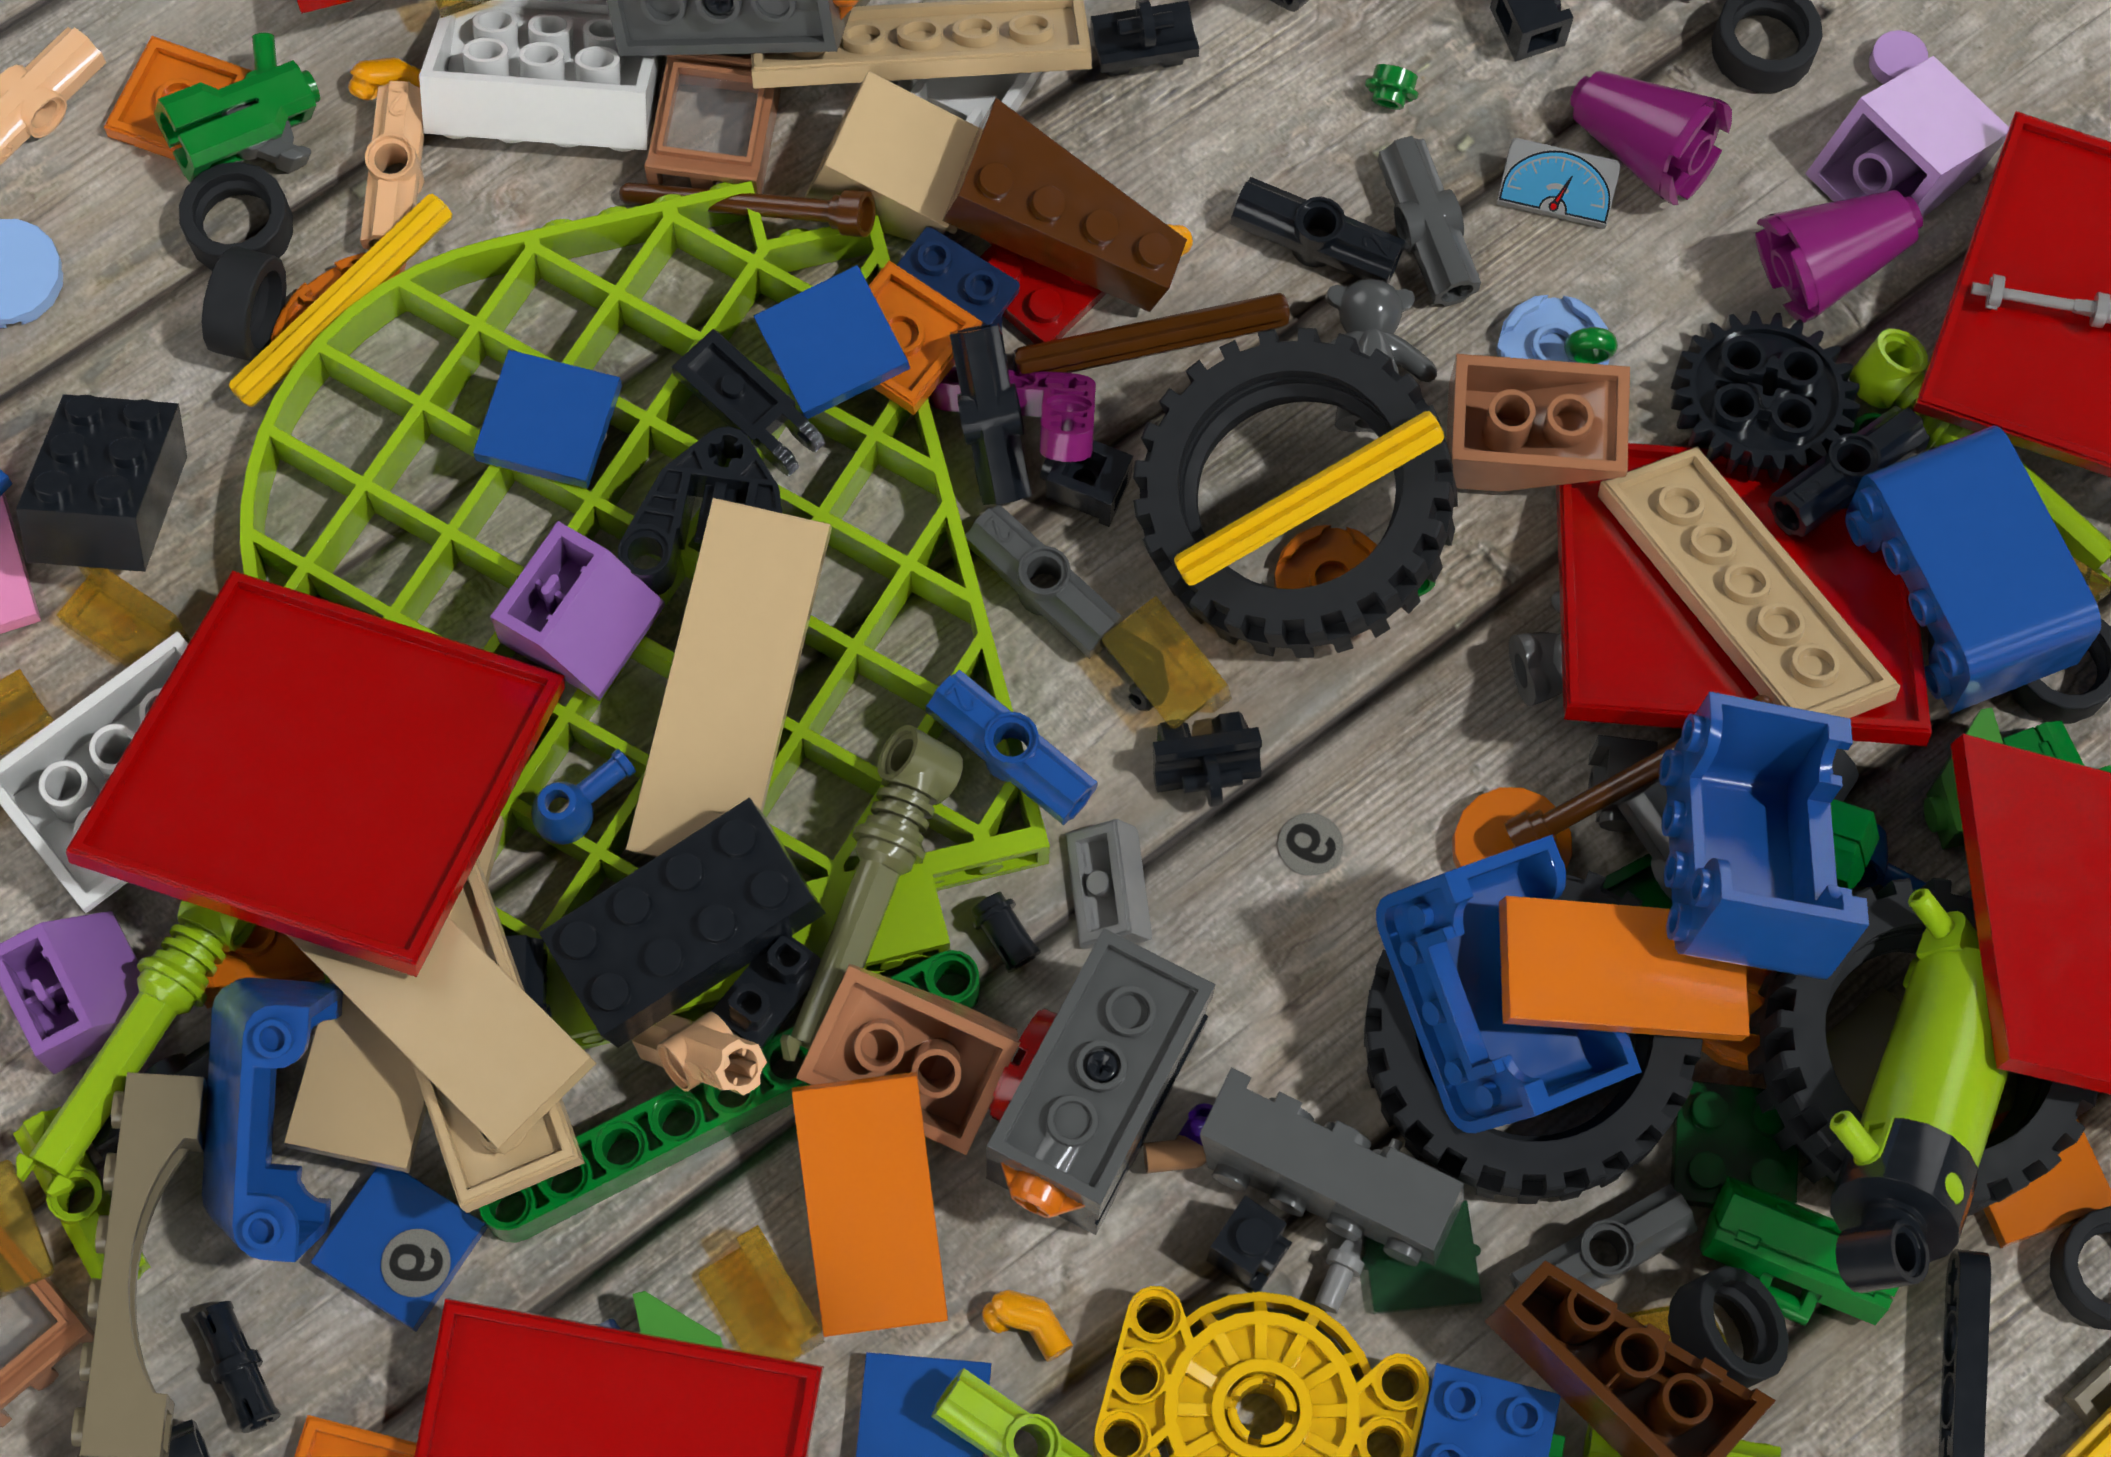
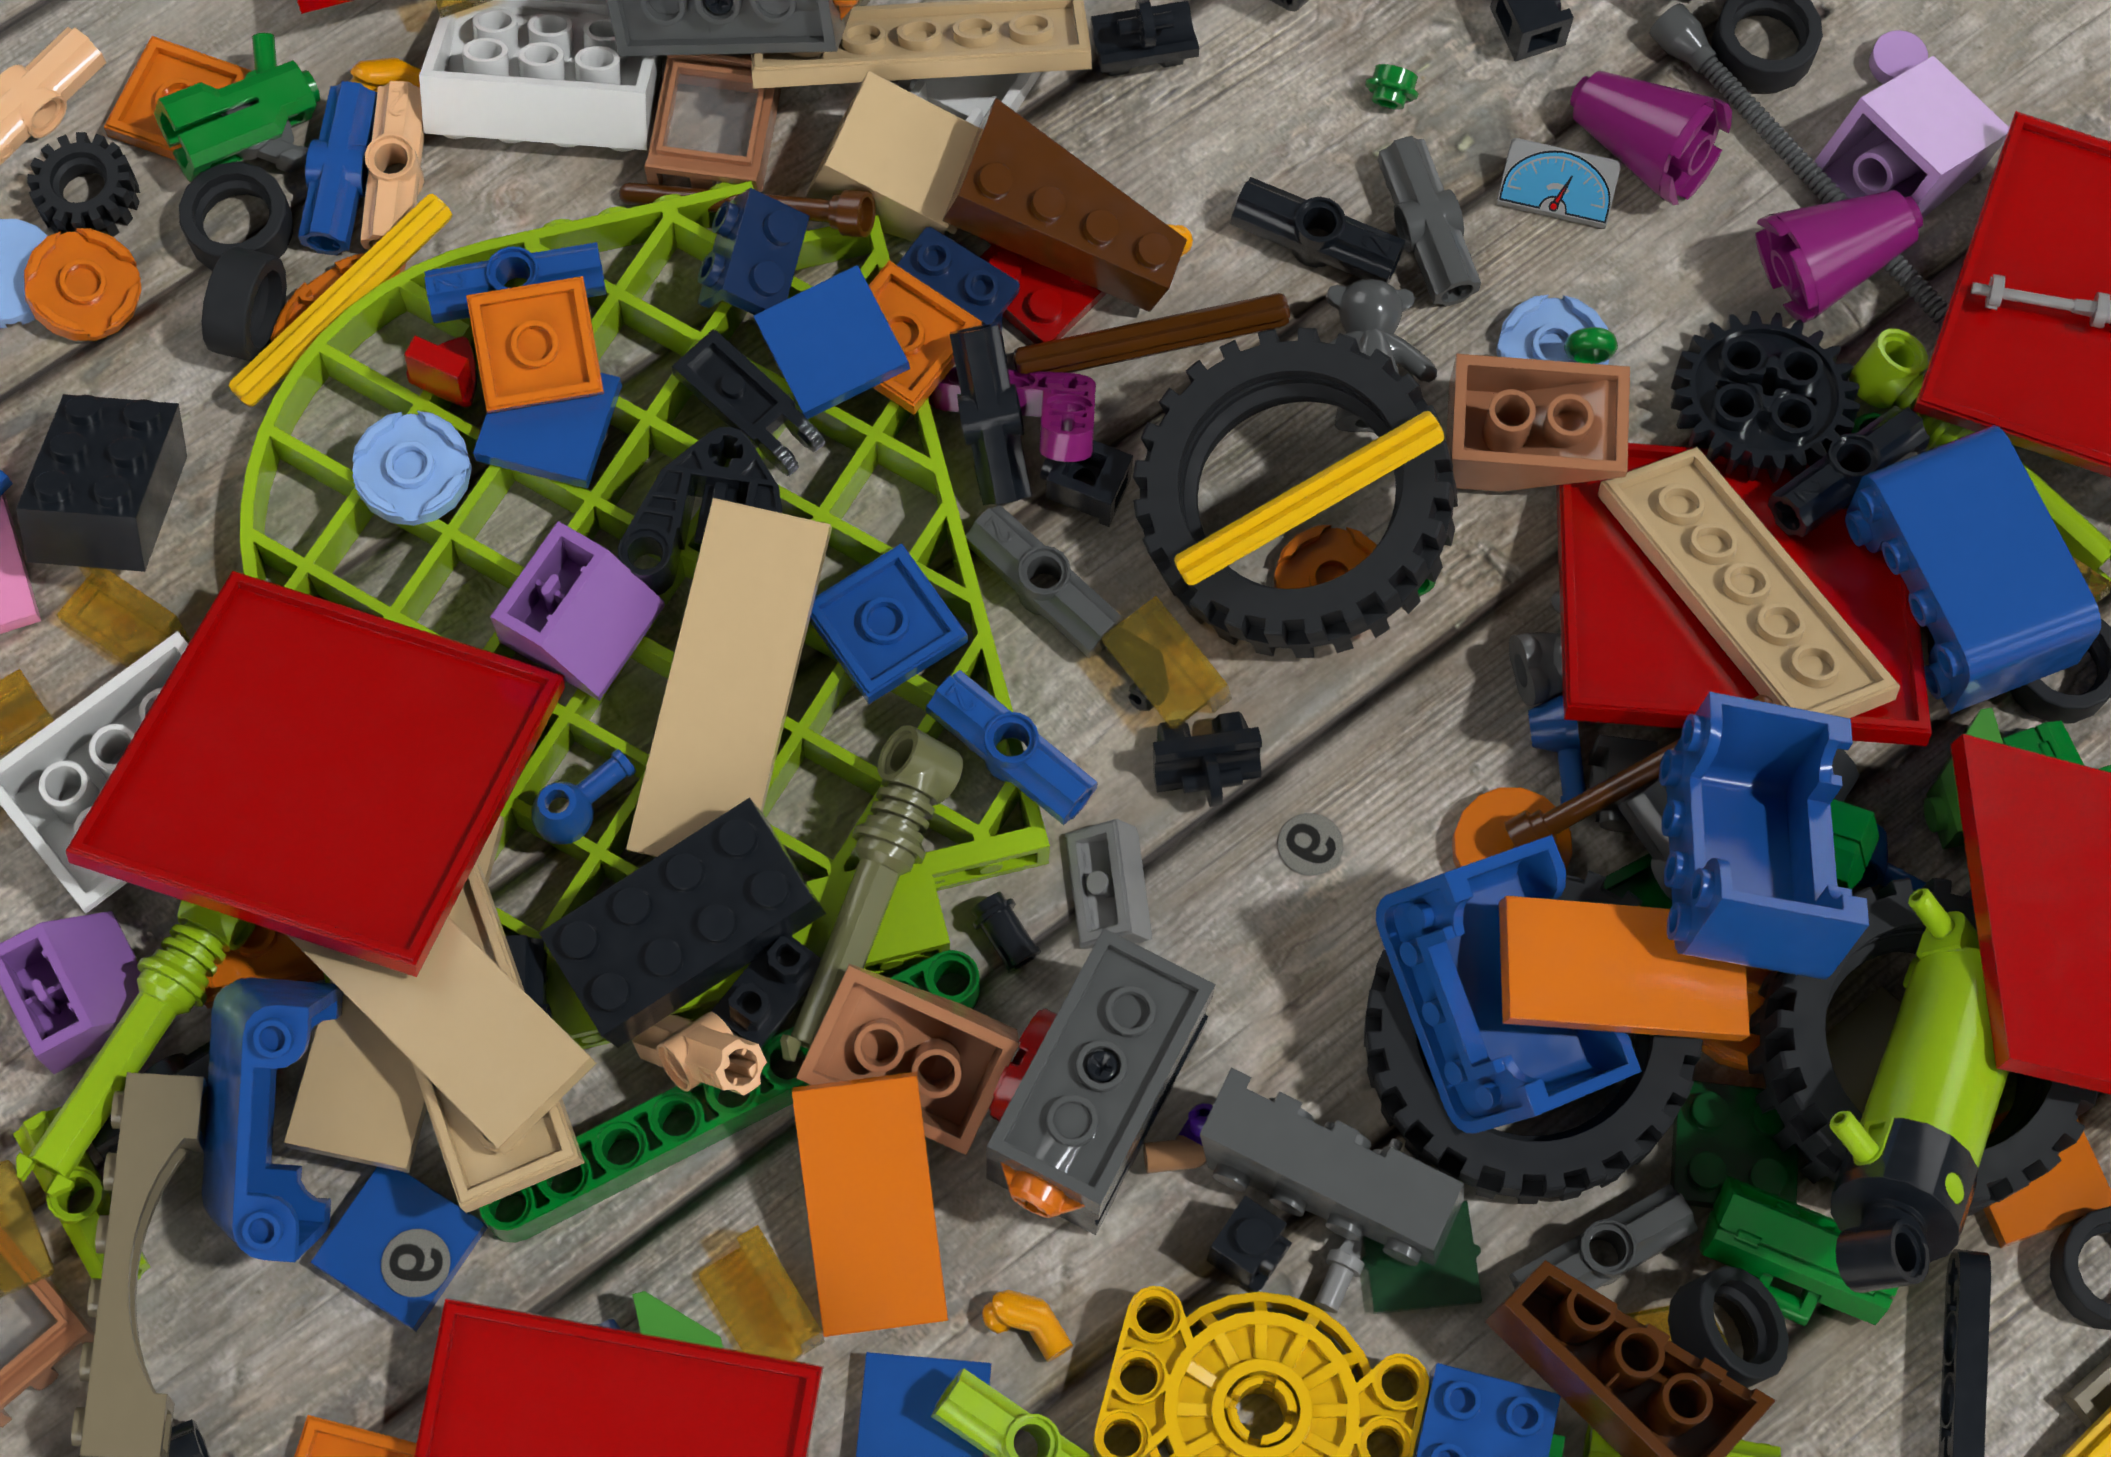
(76, 160): none -> black tyre
(82, 284): none -> orange tile
(236, 1366): black pin -> none
(337, 169): none -> blue piece
(411, 468): none -> light blue tile
(443, 369): none -> red tile
(450, 285): none -> blue piece
(535, 344): none -> orange tile
(752, 253): none -> dark blue bracket
(886, 623): none -> blue tile
(1557, 735): none -> blue bar
(1684, 38): none -> dark grey hose

